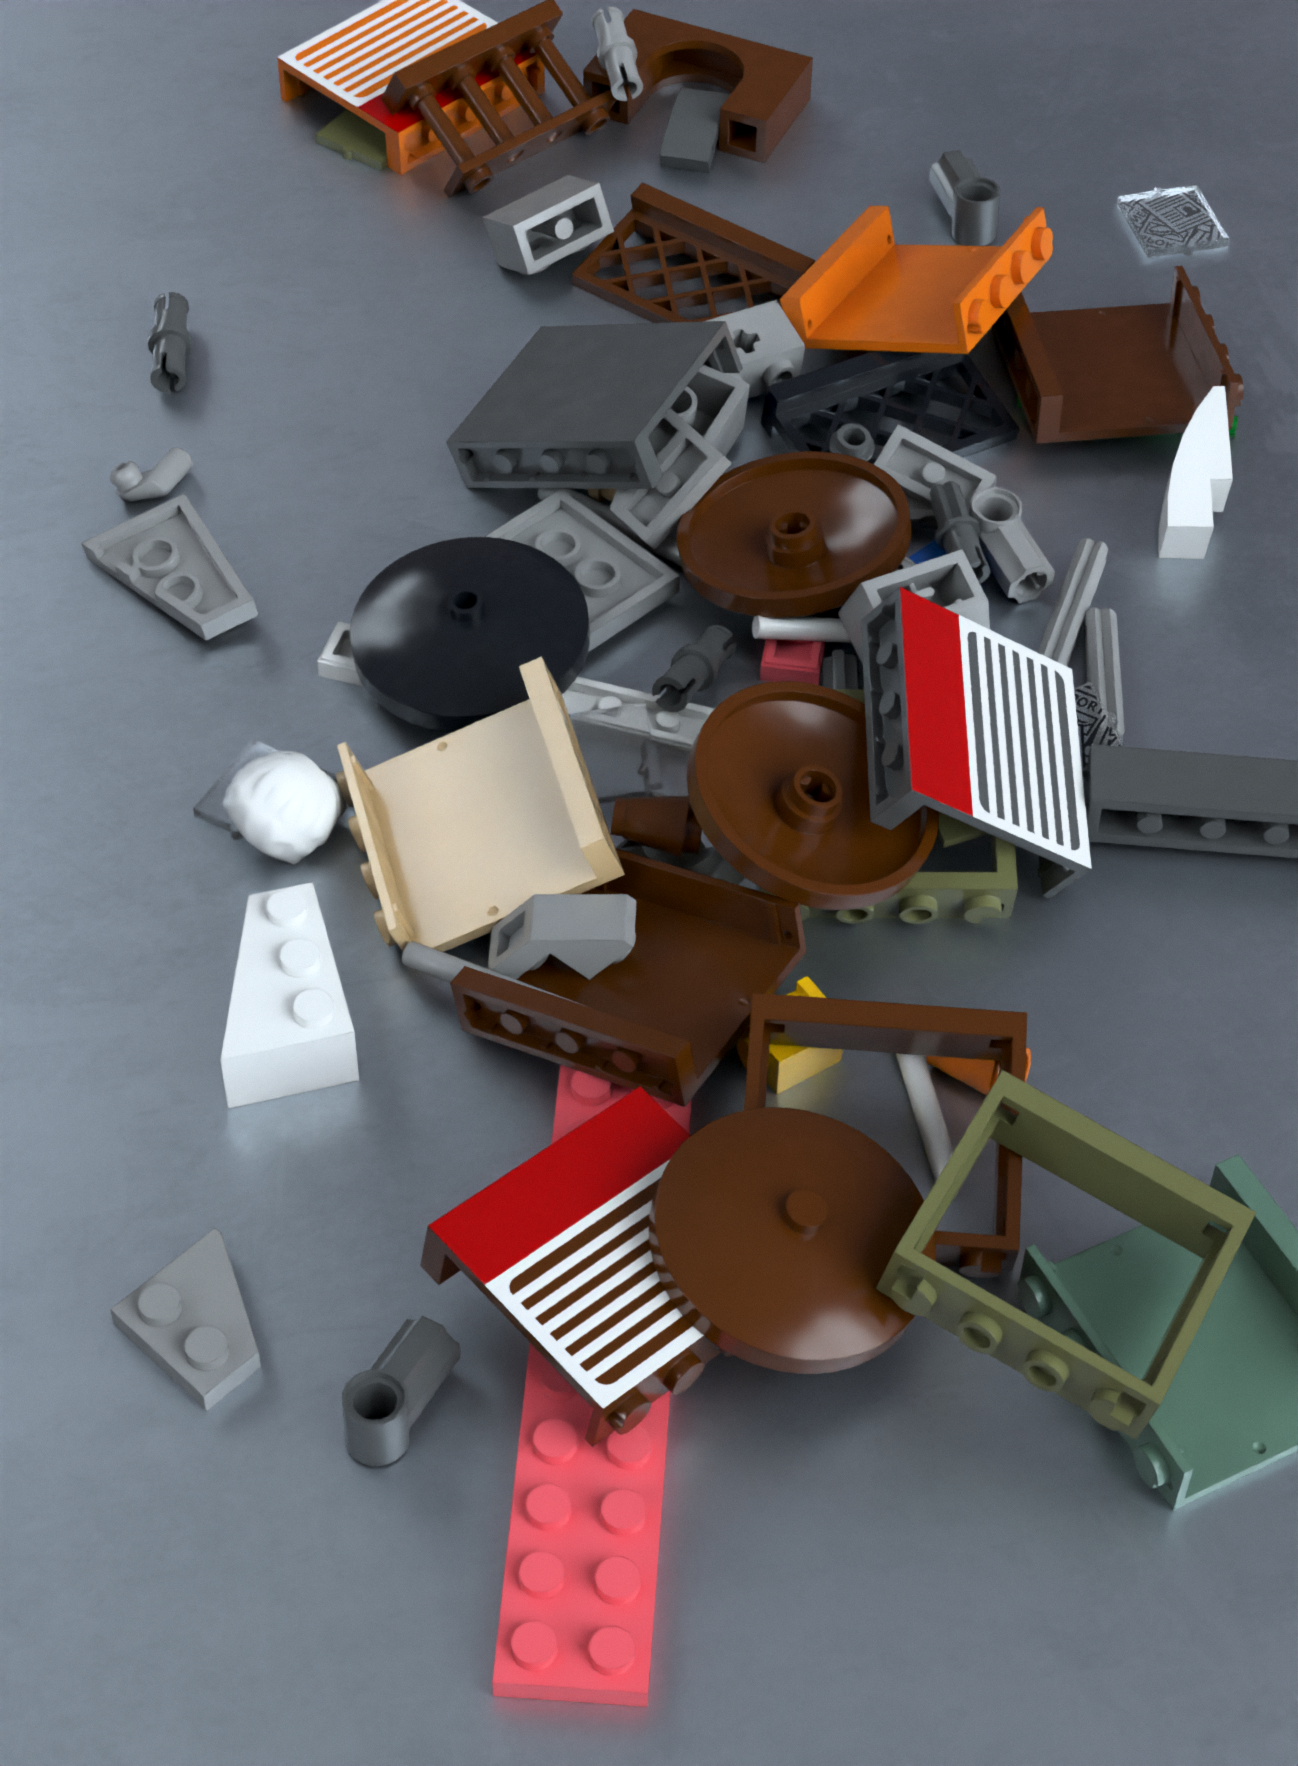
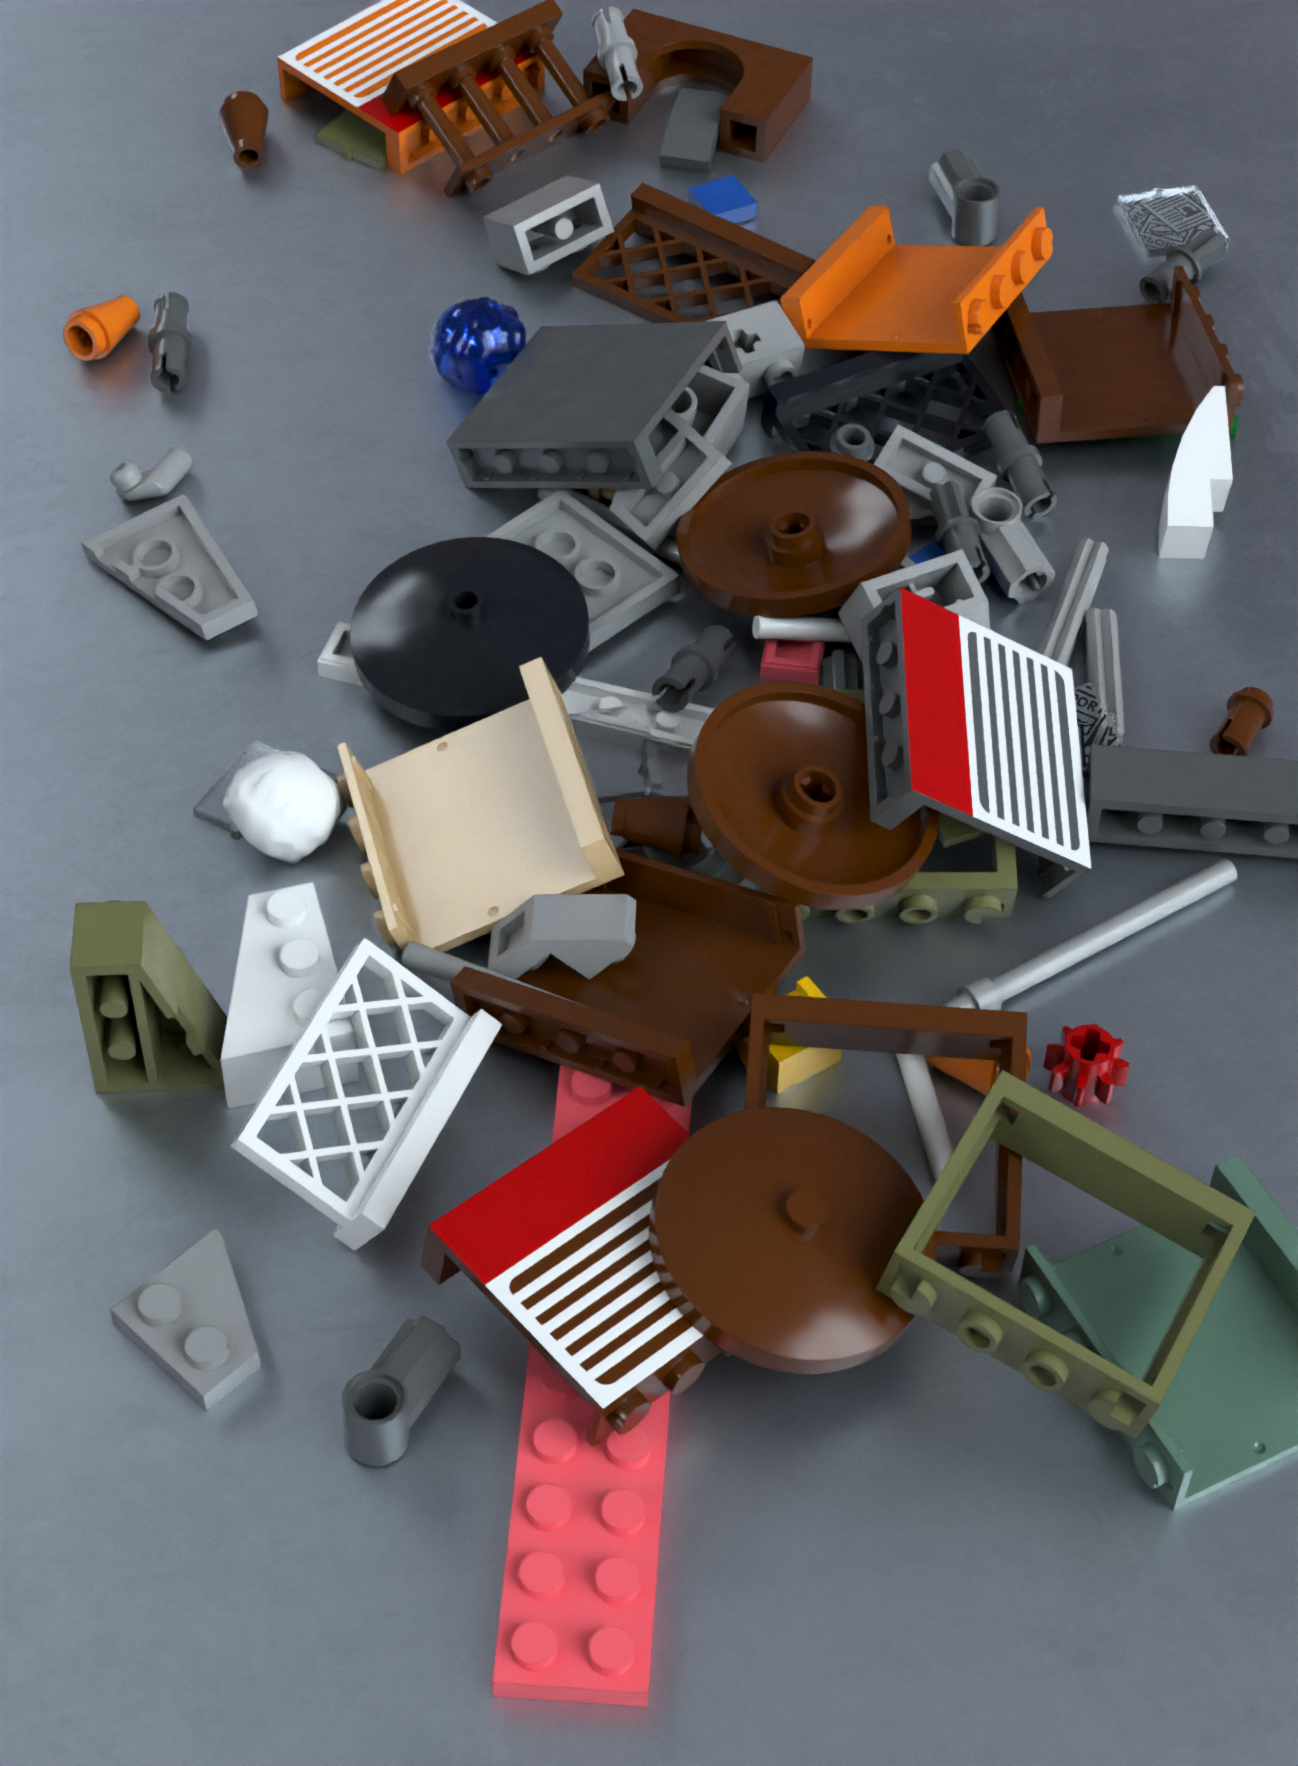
(100, 327): none -> orange cone
(142, 1004): none -> olive wedge
(245, 125): none -> reddish brown cone
(407, 1133): none -> white fence
(473, 340): none -> clear blue hair
(725, 199): none -> blue tile
(990, 993): none -> light grey bar
(1019, 463): none -> dark grey pin
(1086, 1065): none -> red gear
(1194, 258): none -> dark grey axle
(1246, 716): none -> reddish brown pin

